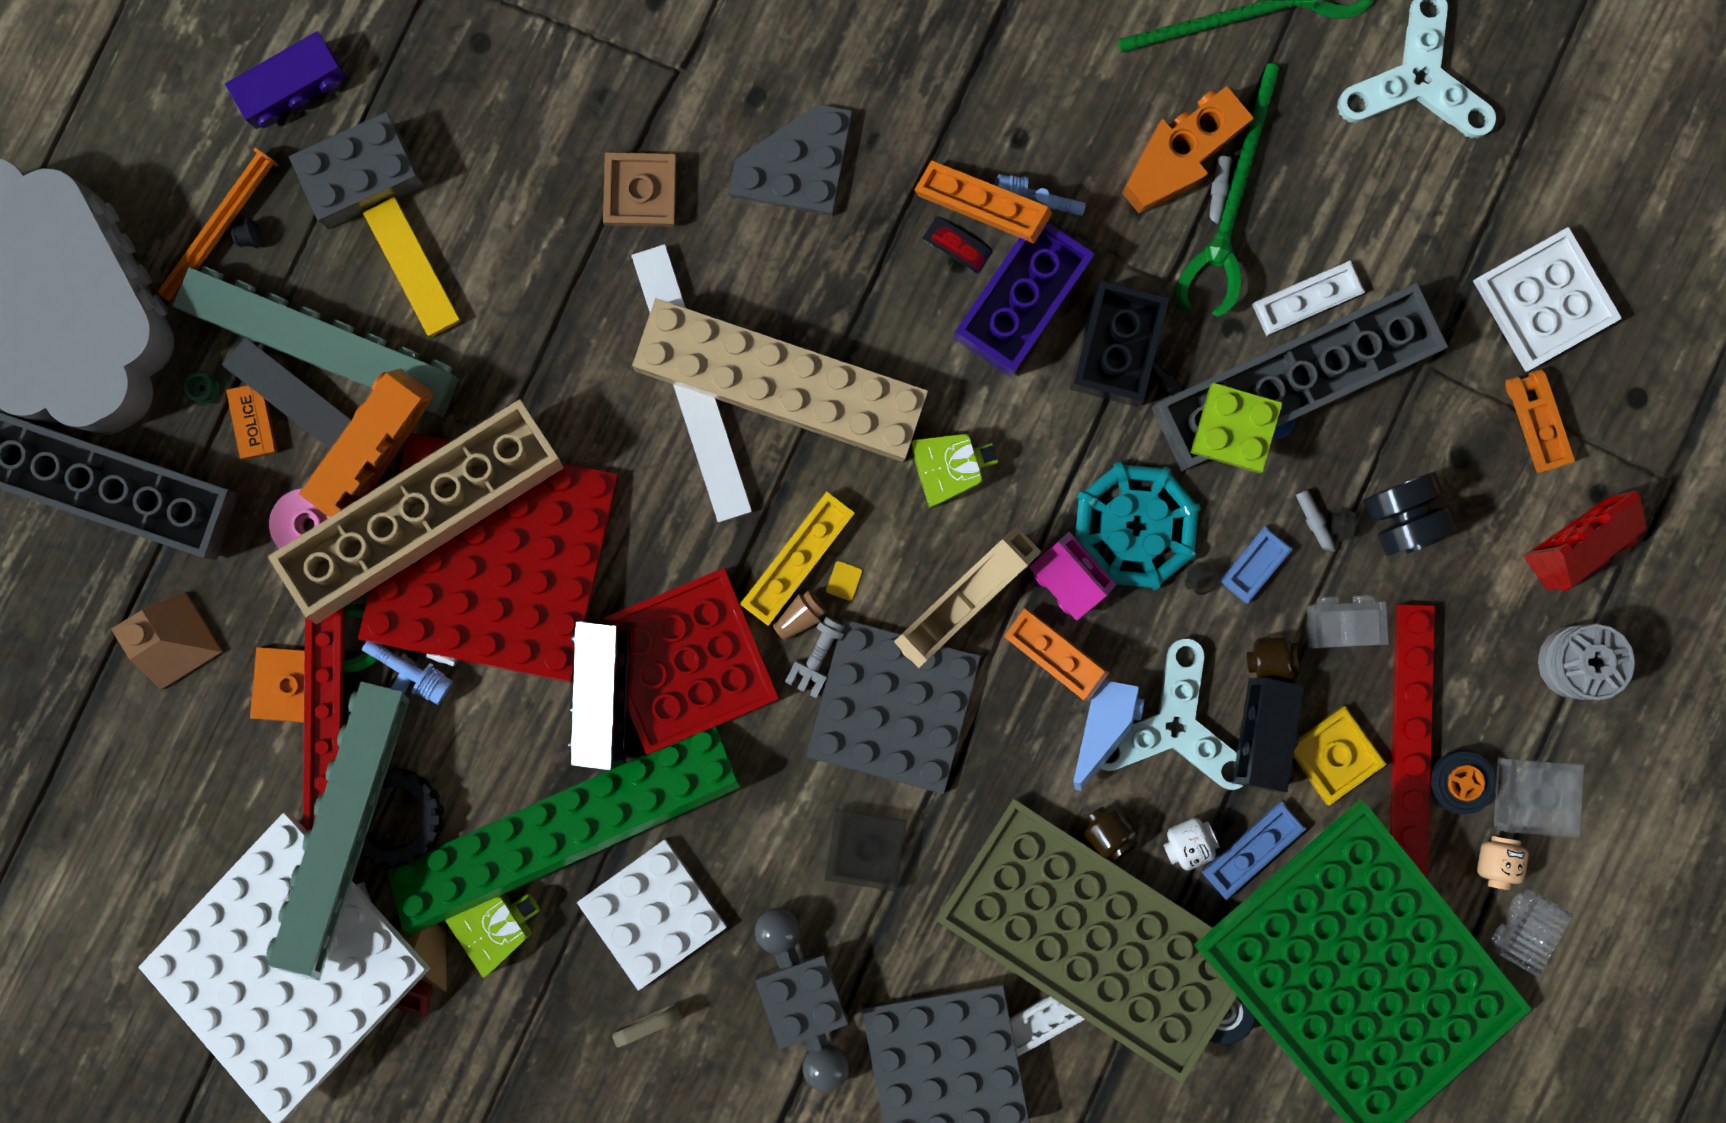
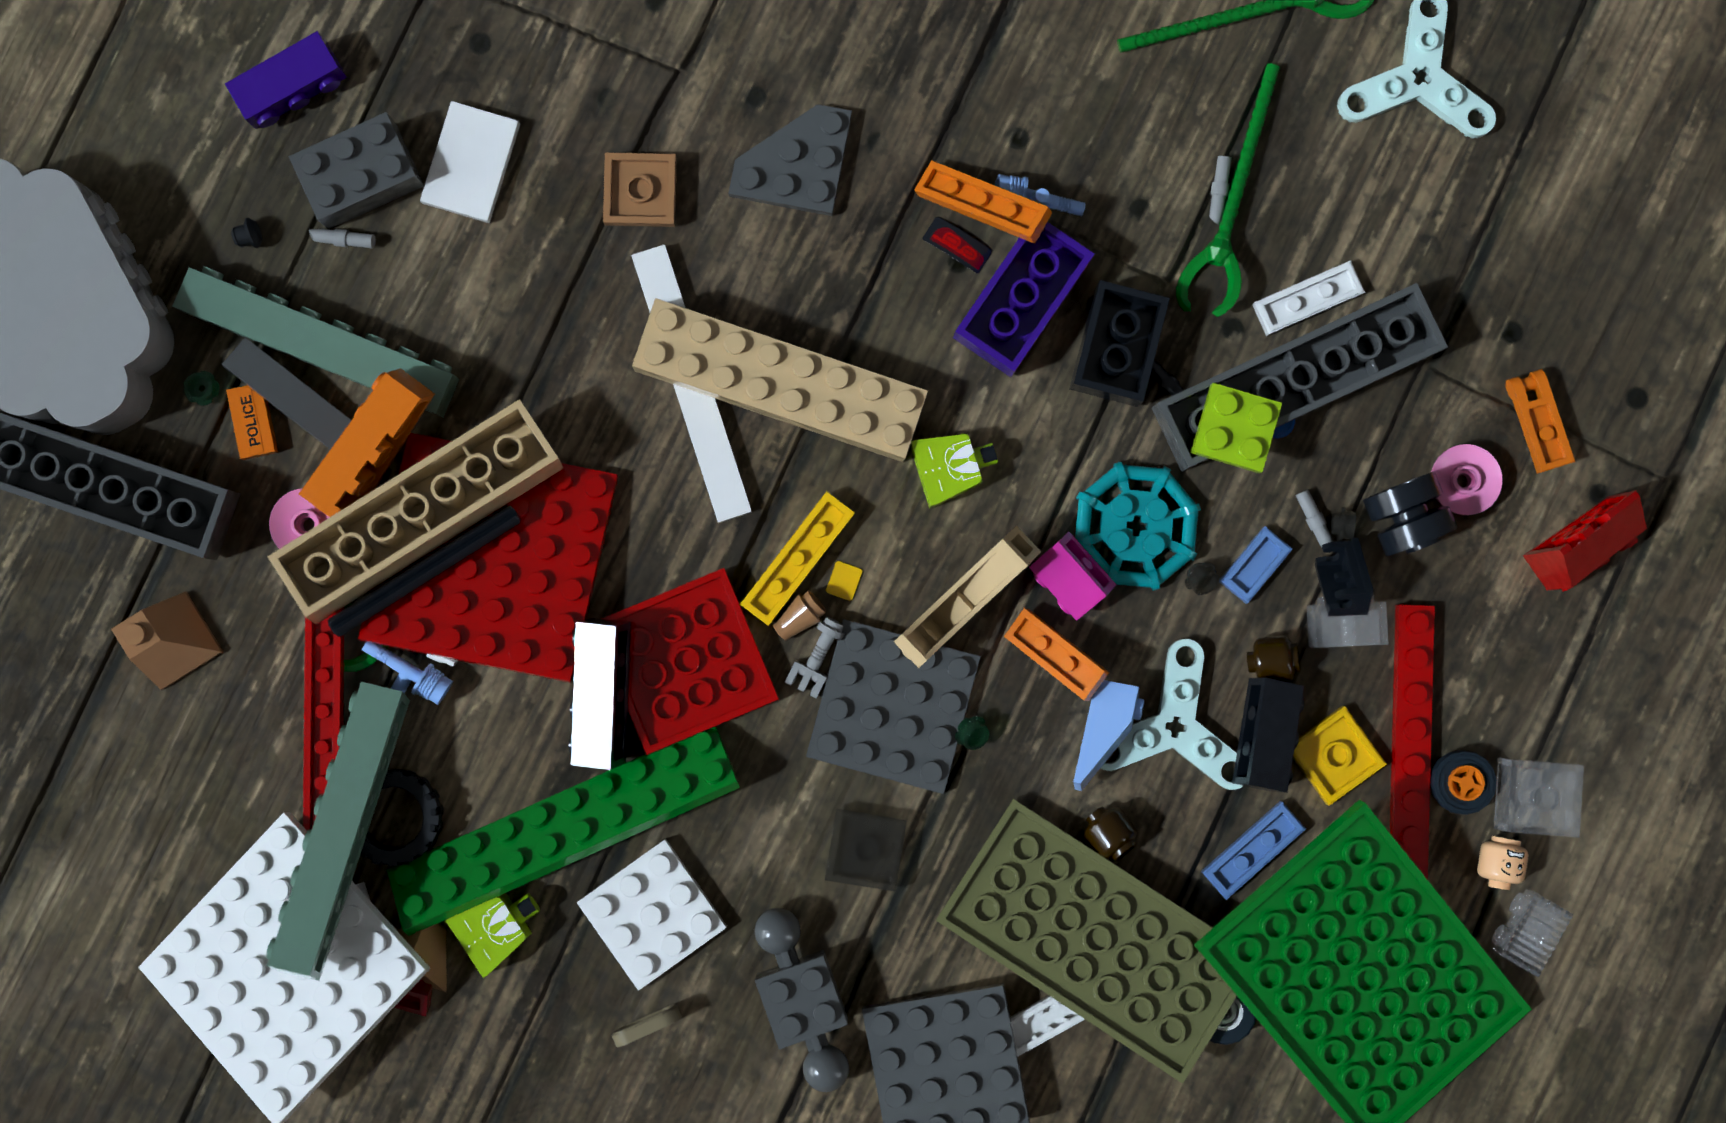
(218, 223): orange axle -> none
(278, 685): orange plate -> none
(343, 238): none -> light grey piece
(412, 267): yellow tile -> none
(423, 571): none -> black axle
(470, 162): none -> white tile
(972, 733): none -> clear green plate
(1165, 173): orange brick -> none
(1191, 844): white head -> none
(1344, 579): none -> black hinge
(1482, 474): none -> bright pink dish
(1547, 299): white plate -> none
(1566, 668): light grey wheel -> none

